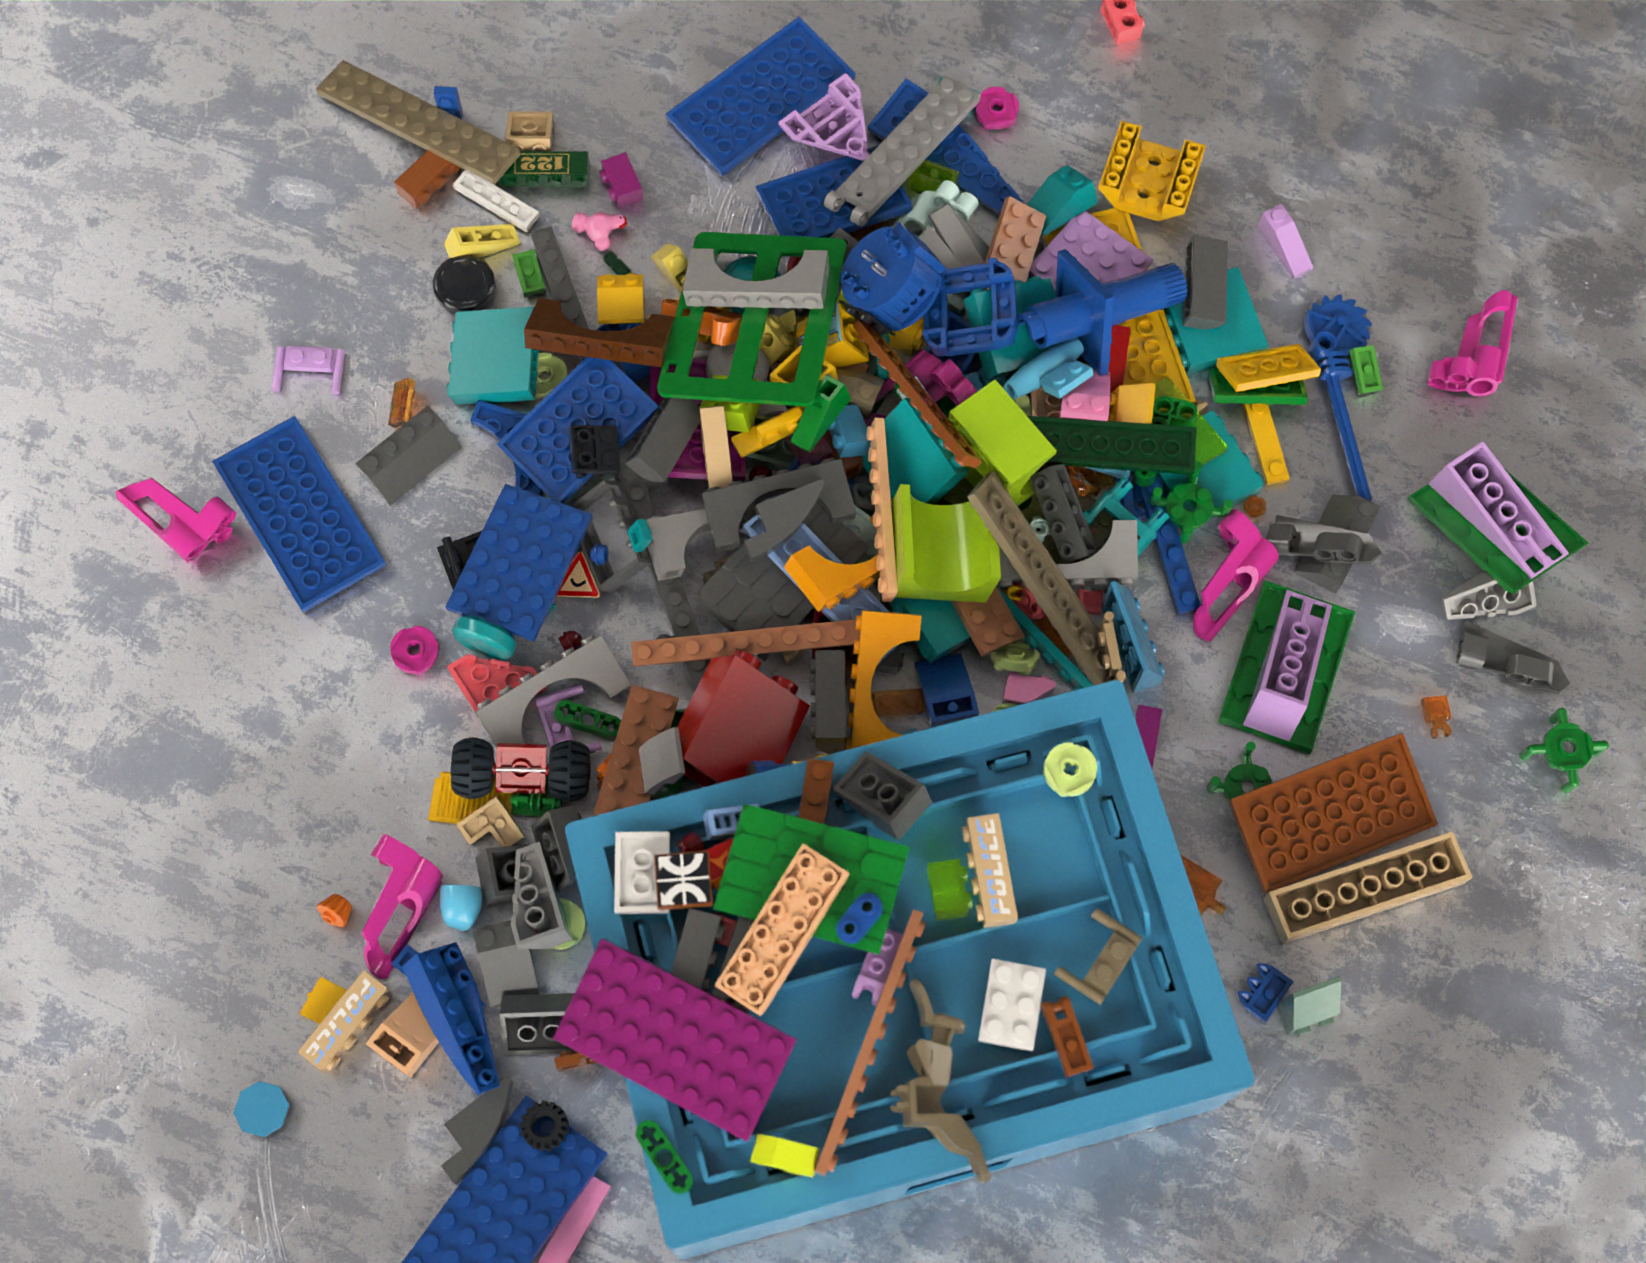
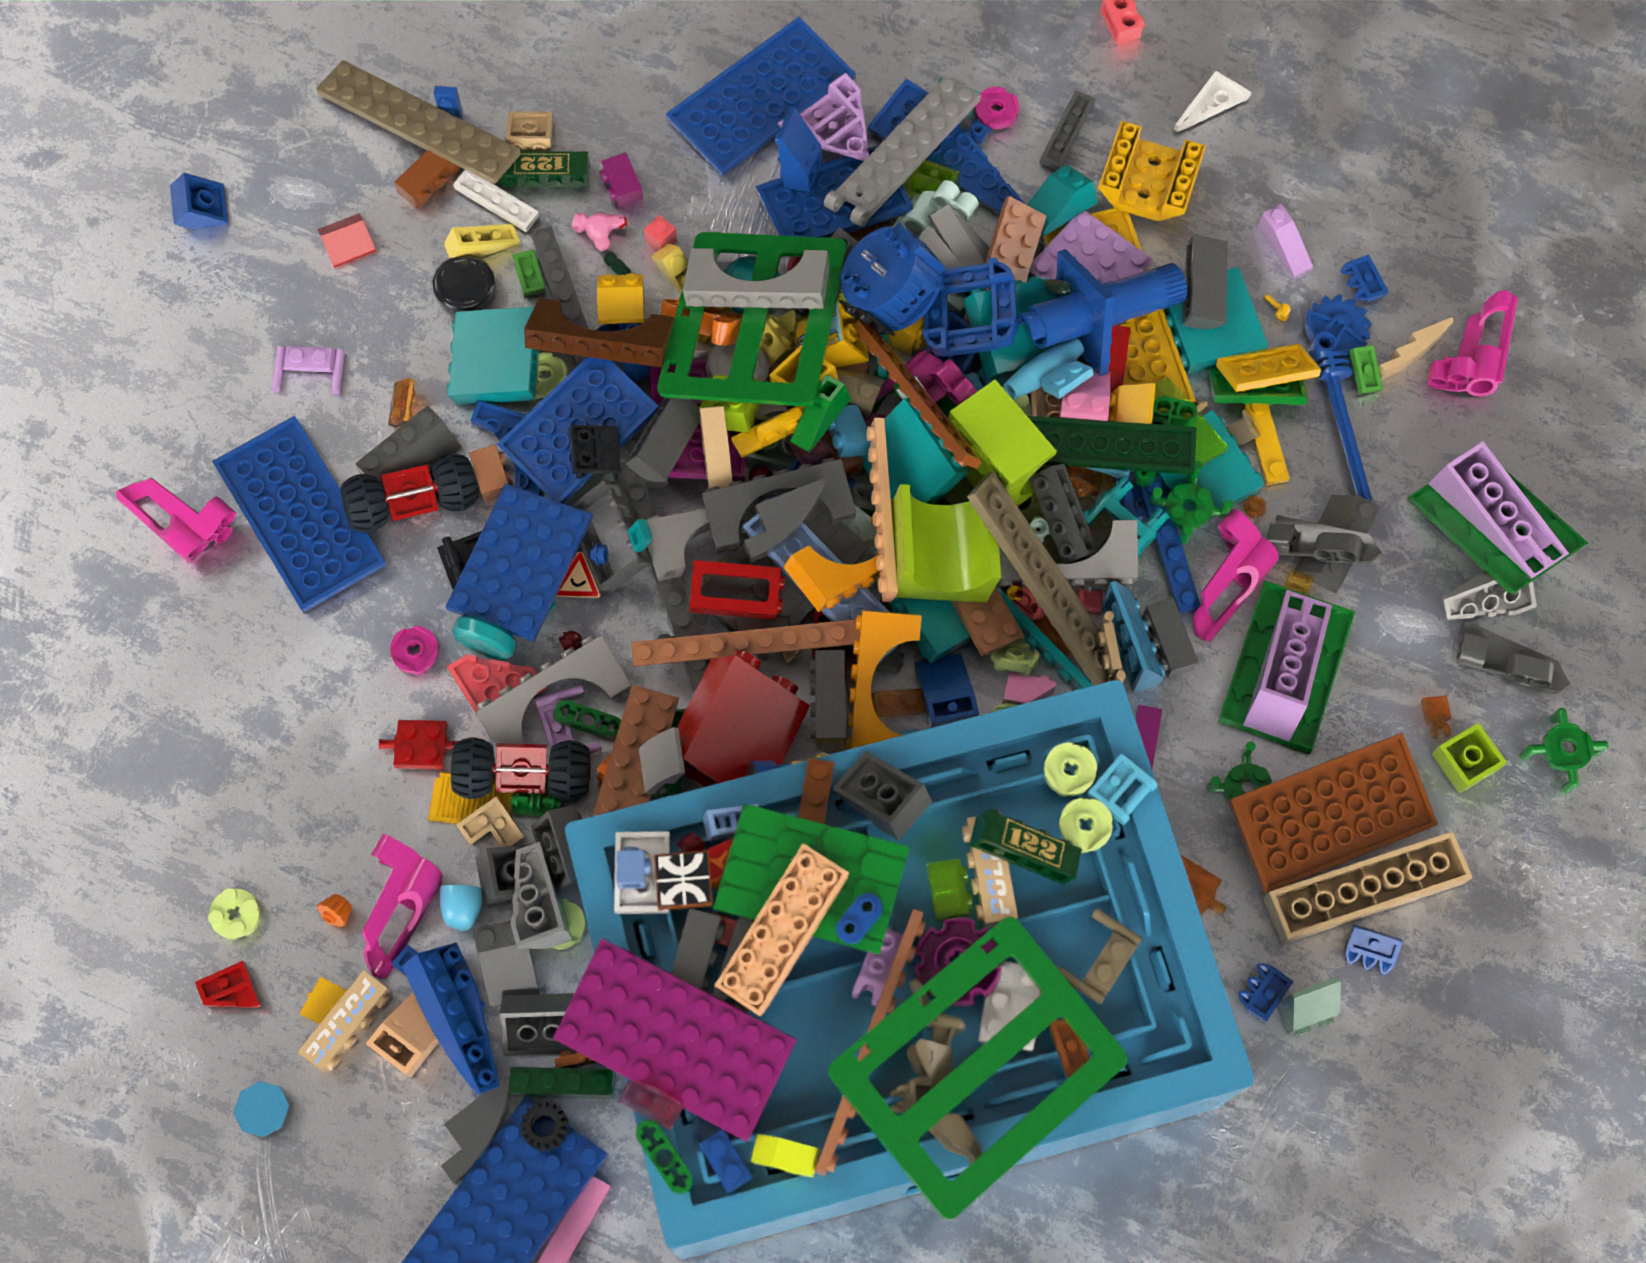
(198, 202): none -> blue slope
(229, 988): none -> red wing
(230, 900): none -> yellowish green plate
(346, 240): none -> slope
(409, 492): none -> black plate
(419, 744): none -> red plate
(489, 471): none -> nougat brick
(562, 1083): none -> dark green brick
(632, 868): none -> medium blue brick
(651, 1103): none -> clear pink slope
(660, 233): none -> coral brick
(725, 1161): none -> blue plate
(736, 607): none -> red piece
(798, 152): none -> blue slope
(902, 1132): none -> green door
(943, 946): none -> magenta piece
(980, 136): none -> blue plate
(1025, 846): none -> dark green brick
(1057, 287): none -> clear green axle
(1067, 130): none -> dark grey plate
(1086, 809): none -> yellowish green plate
(1115, 783): none -> medium azure plate
(1170, 637): none -> dark grey brick
(1214, 98): none -> white wing
(1244, 429): none -> dark tan bracket
(1282, 309): none -> yellow hand
(1298, 582): none -> clear yellow bush
(1366, 278): none -> blue plate
(1373, 947): none -> plate
(1417, 346): none -> tan slope
(1469, 758): none -> lime brick

